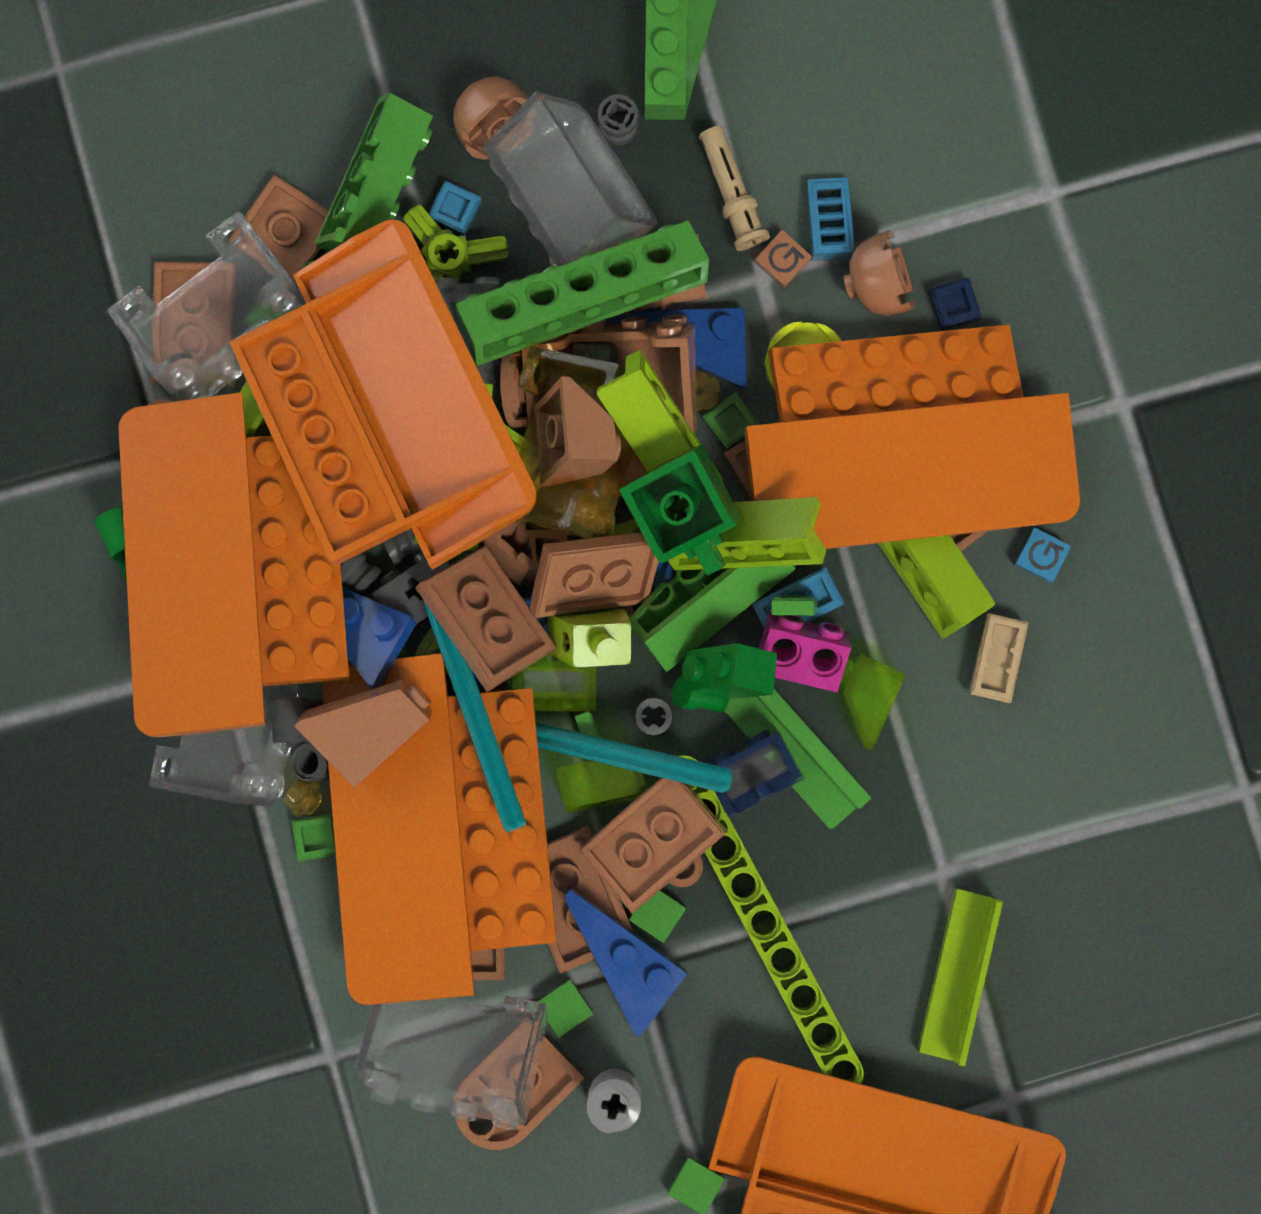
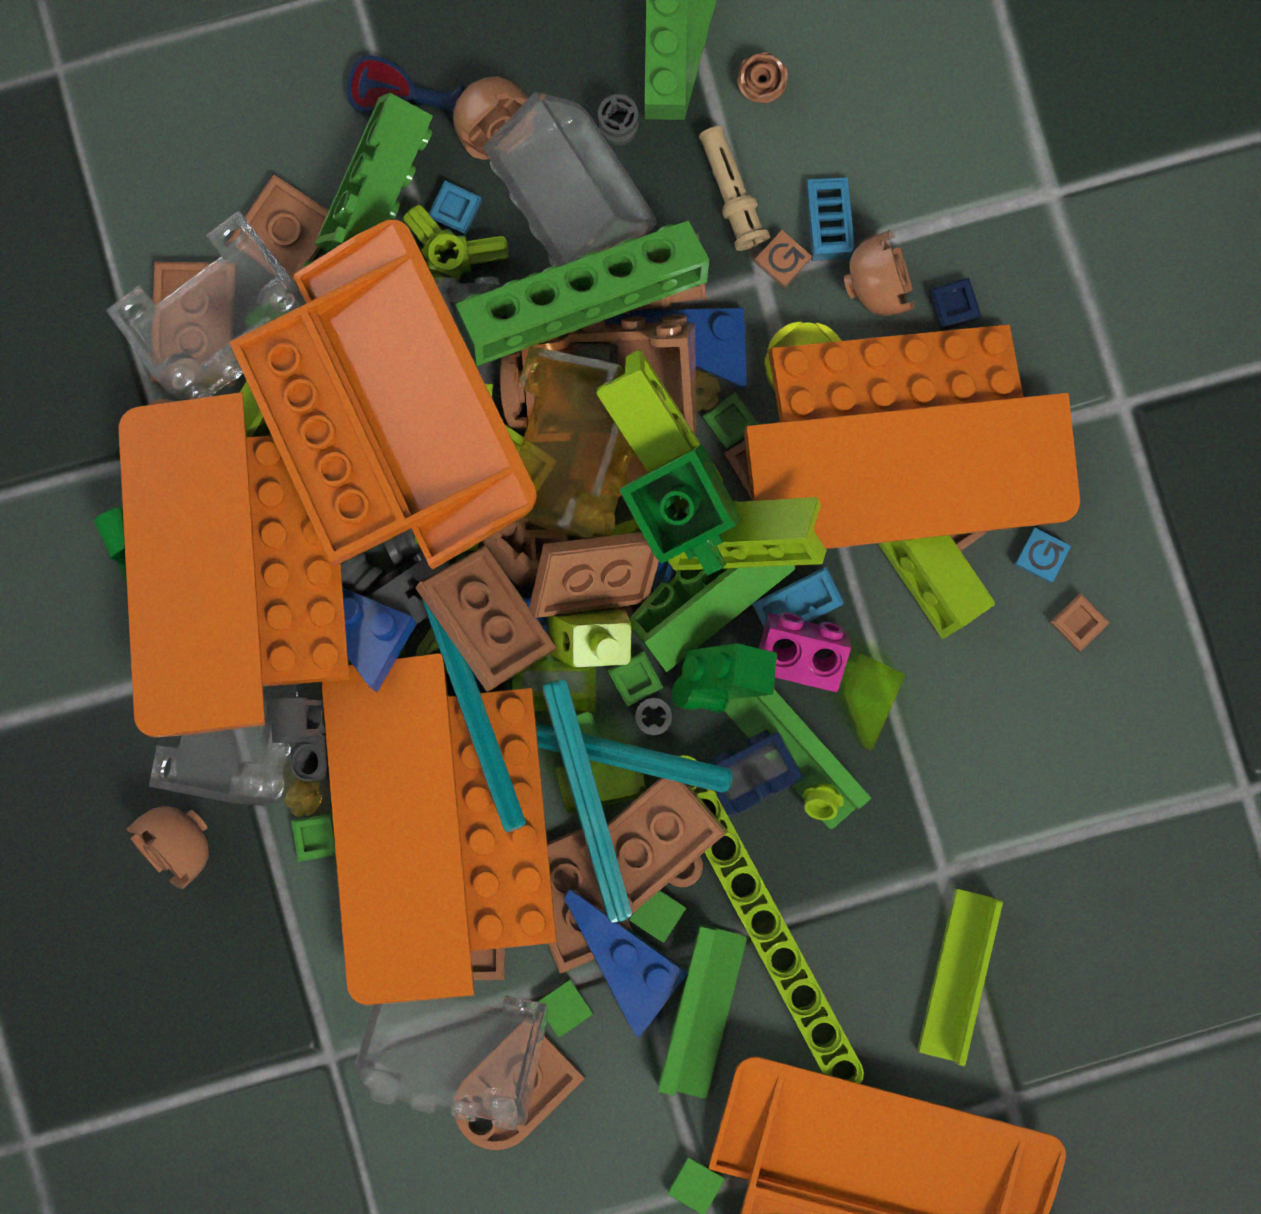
(172, 842): none -> nougat cylinder
(365, 727): nougat slope -> none
(377, 76): none -> piece
(573, 435): nougat slope -> none
(587, 800): none -> teal axle
(619, 1117): light grey piece -> none
(635, 679): none -> bright green tile
(702, 1012): none -> bright green panel
(762, 65): none -> nougat plate
(795, 605): bright green tile -> none
(822, 801): none -> lime plate
(998, 658): tan plate -> none
(1079, 622): none -> nougat tile

